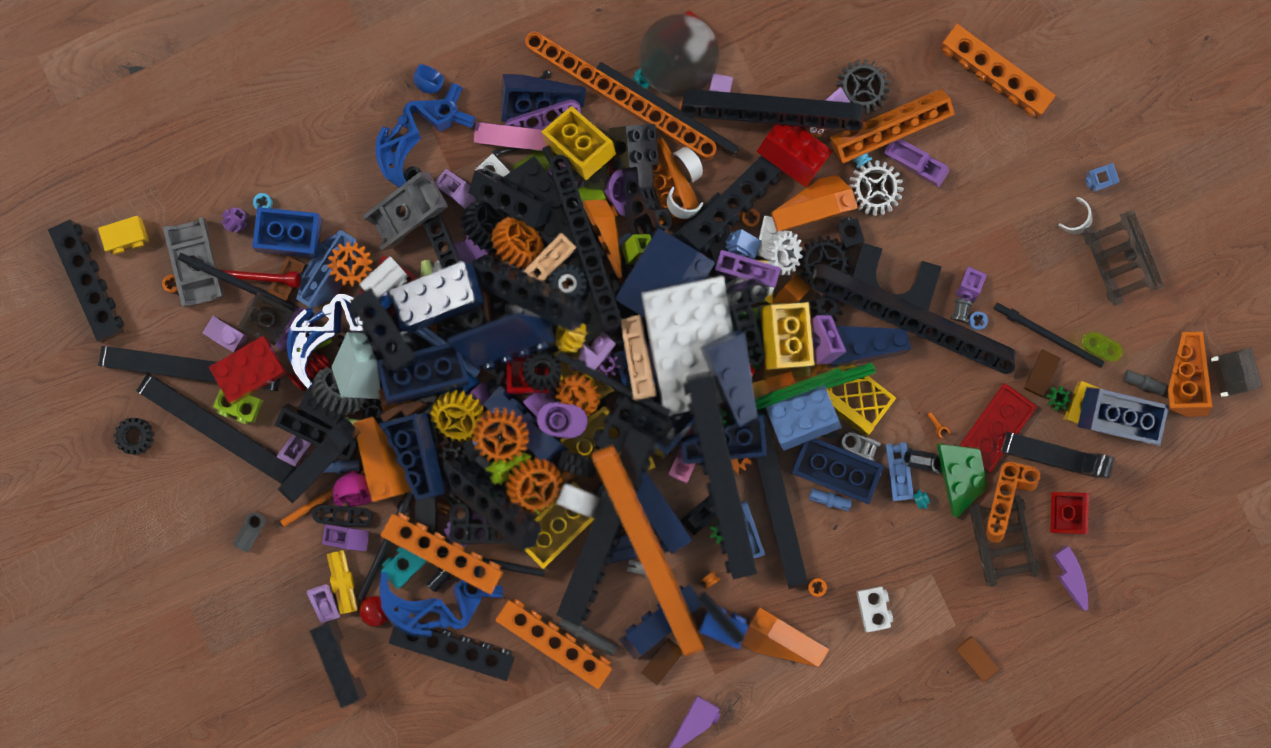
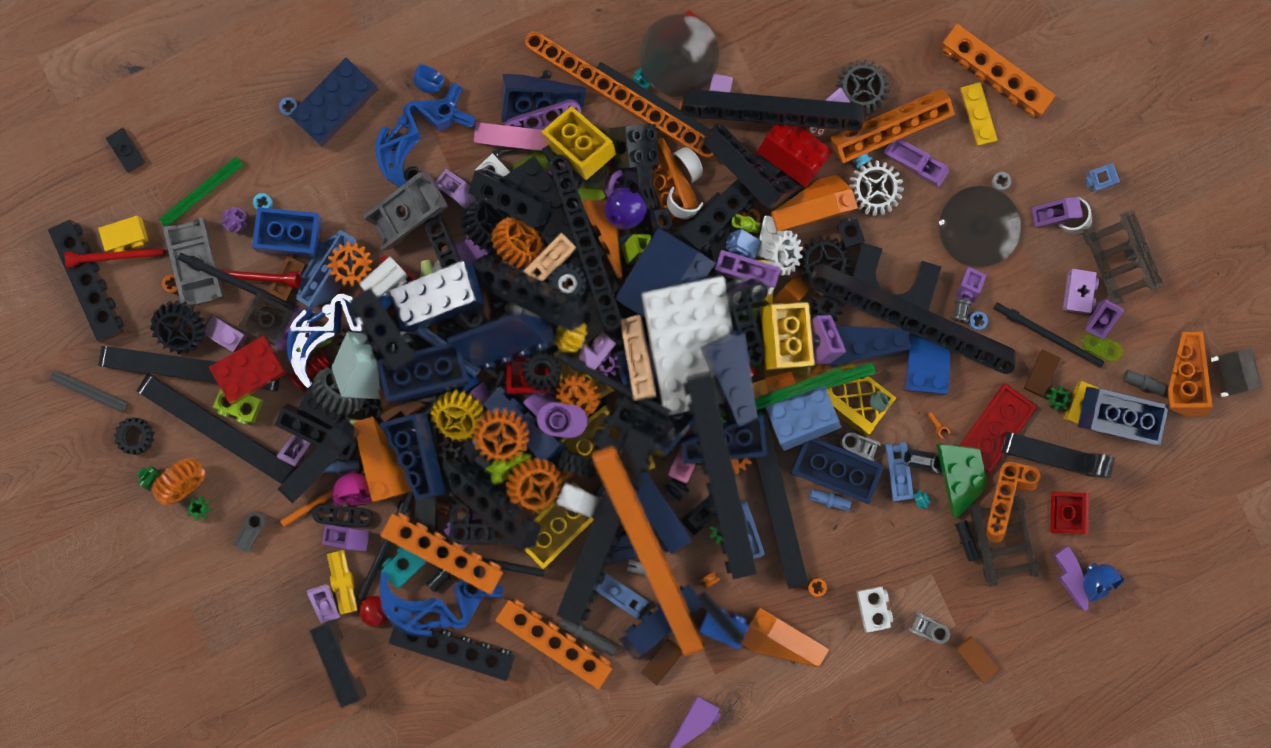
(73, 259): none -> red piece
(88, 391): none -> dark grey axle
(125, 150): none -> black plate
(148, 477): none -> green gear
(166, 321): none -> black gear
(178, 481): none -> orange gear
(201, 191): none -> green axle
(204, 509): none -> green gear
(284, 102): none -> medium blue bush
(333, 102): none -> dark blue brick
(622, 596): none -> medium blue plate
(625, 209): none -> dark purple cylinder
(676, 489): none -> black gear
(746, 223): none -> lime axle
(749, 170): none -> black beam
(879, 401): none -> sand green plate
(927, 367): none -> blue slope
(928, 628): none -> light grey piece
(967, 541): none -> black axle
(978, 114): none -> yellow plate
(979, 226): none -> clear smoke dish
(1003, 175): none -> light grey bush
(1057, 211): none -> medium lavender slope
(1073, 300): none -> lavender brick
(1100, 581): none -> blue cylinder
(1103, 318): none -> medium lavender slope

